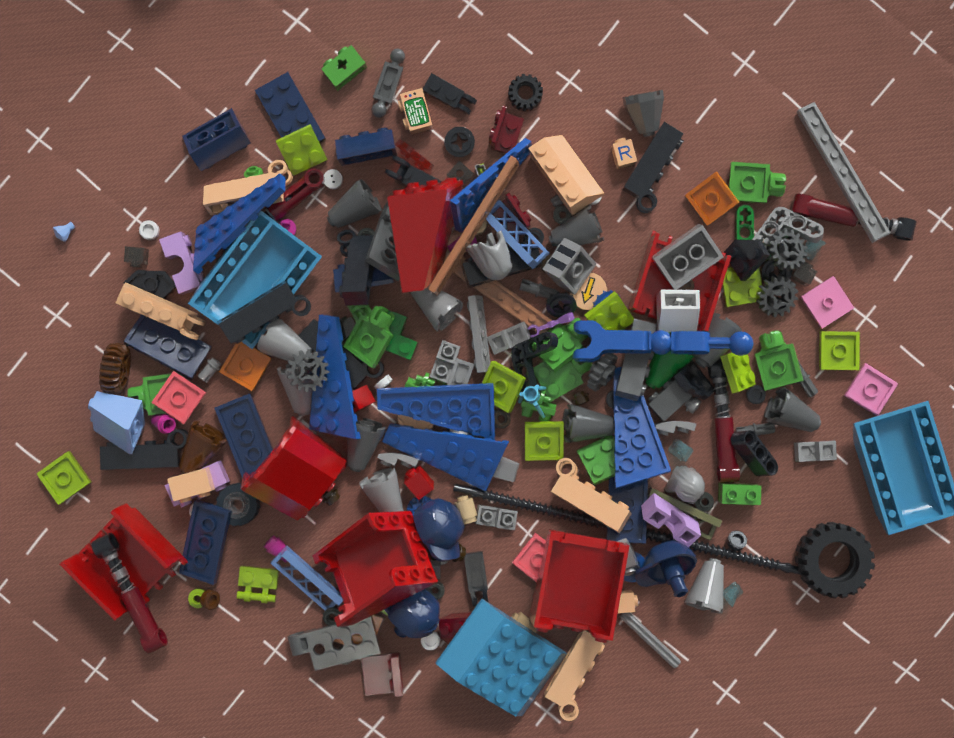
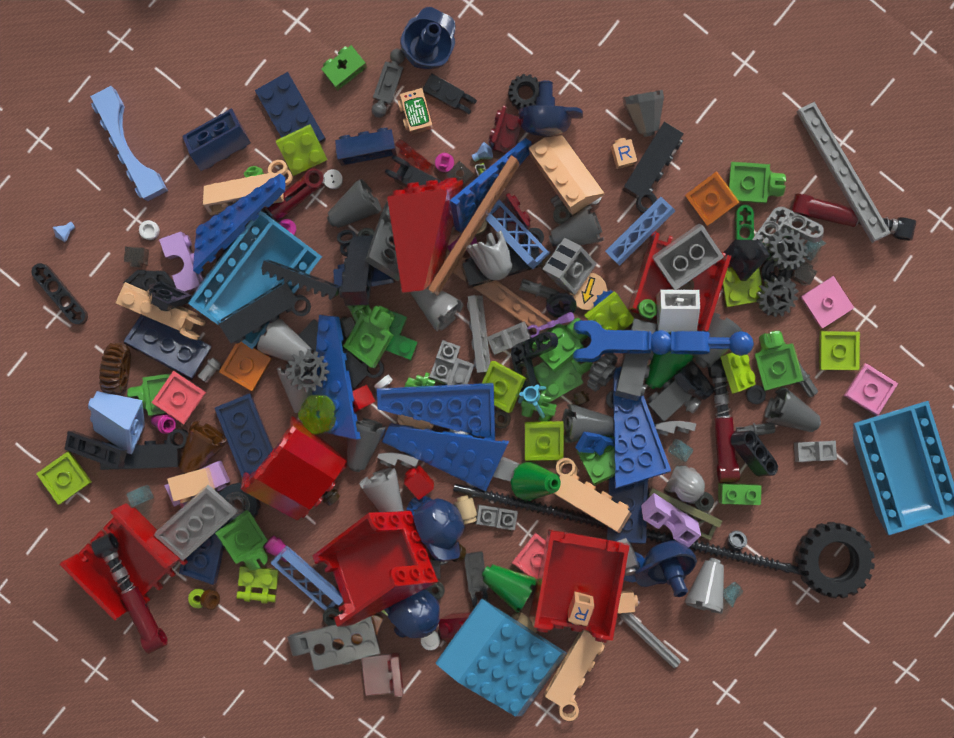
(59, 294): none -> black beam
(95, 450): none -> black hinge
(111, 110): none -> light blue arch
(140, 495): none -> clear light blue slope
(166, 296): none -> black plate
(195, 522): none -> light grey plate
(244, 541): none -> bright green plate
(298, 277): none -> black gear
(308, 414): none -> clear neon green plate
(428, 39): none -> dark blue piece
(444, 162): none -> dark pink plate
(464, 134): black gear -> none
(483, 152): none -> light blue rock
(509, 585): none -> green cone
(533, 481): none -> green cone
(545, 117): none -> dark blue piece
(580, 609): none -> light nougat brick
(593, 443): none -> blue slope
(640, 231): none -> medium blue fence
(647, 308): none -> bright green plate

